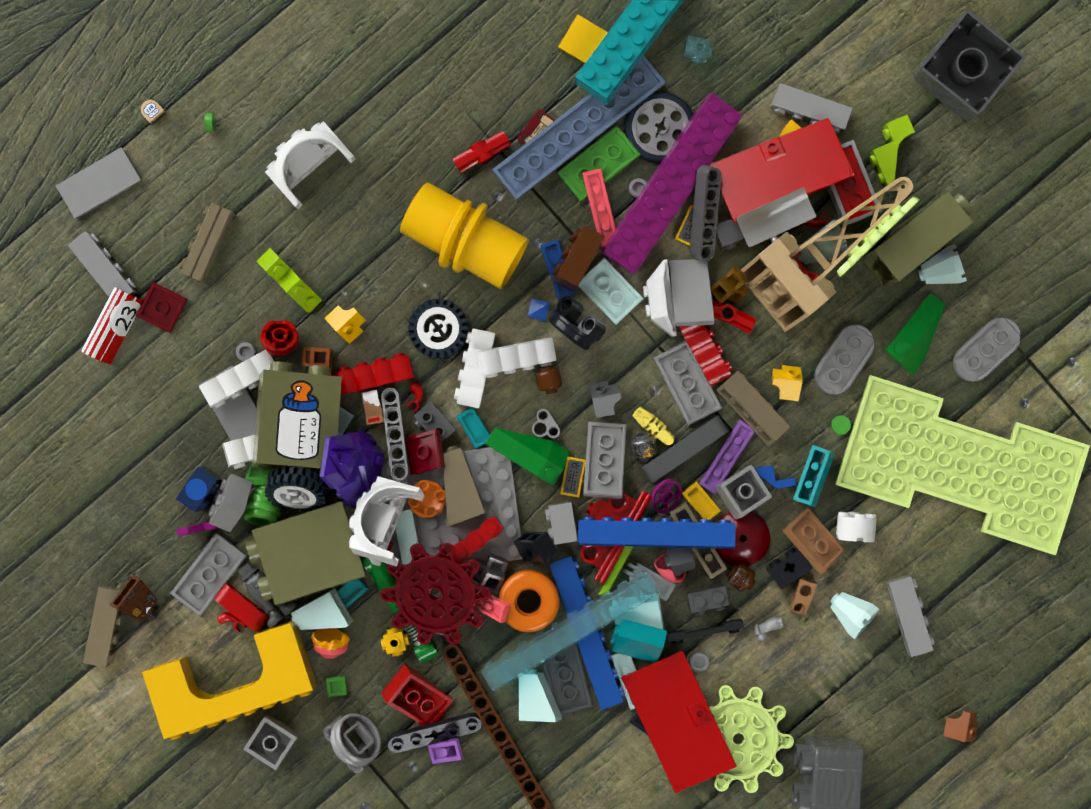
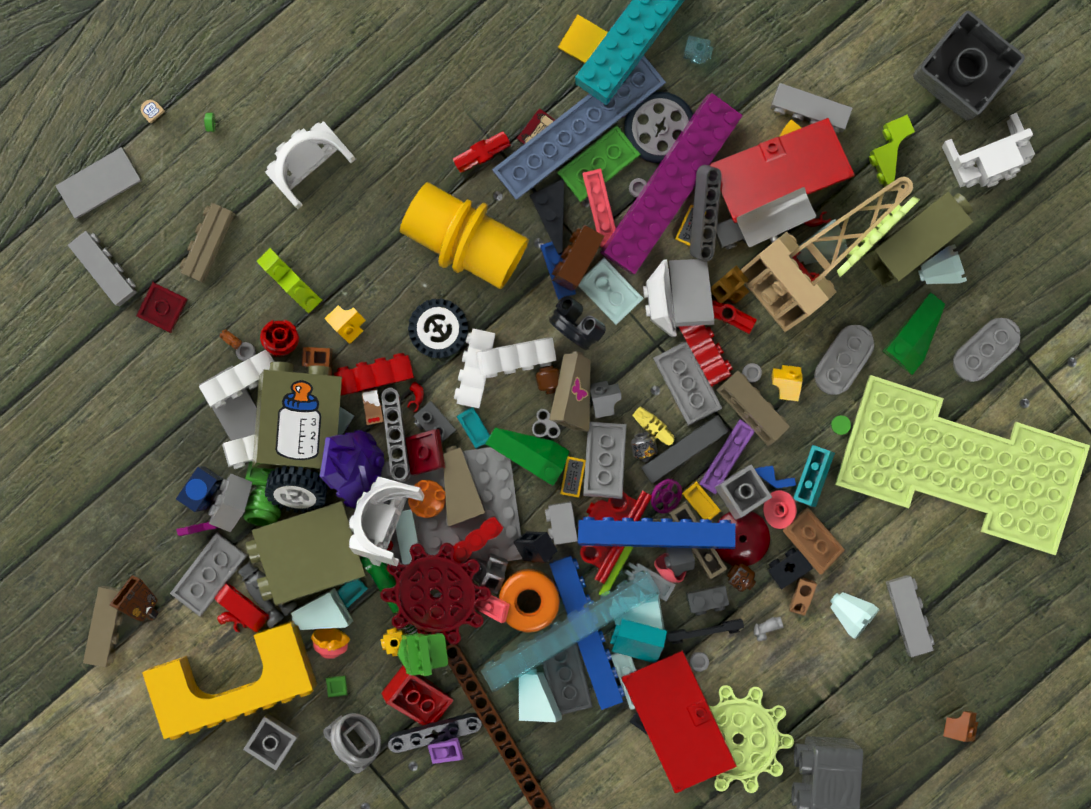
(112, 326): sticker -> none
(230, 339): none -> dark orange piece
(422, 653): none -> bright green piece
(538, 309): blue slope -> none
(550, 206): none -> black wing
(572, 393): none -> dark tan slope
(752, 372): none -> light grey tile
(774, 509): none -> coral dish
(853, 191): red brick -> none
(856, 527): white brick -> none
(995, 160): none -> white piece

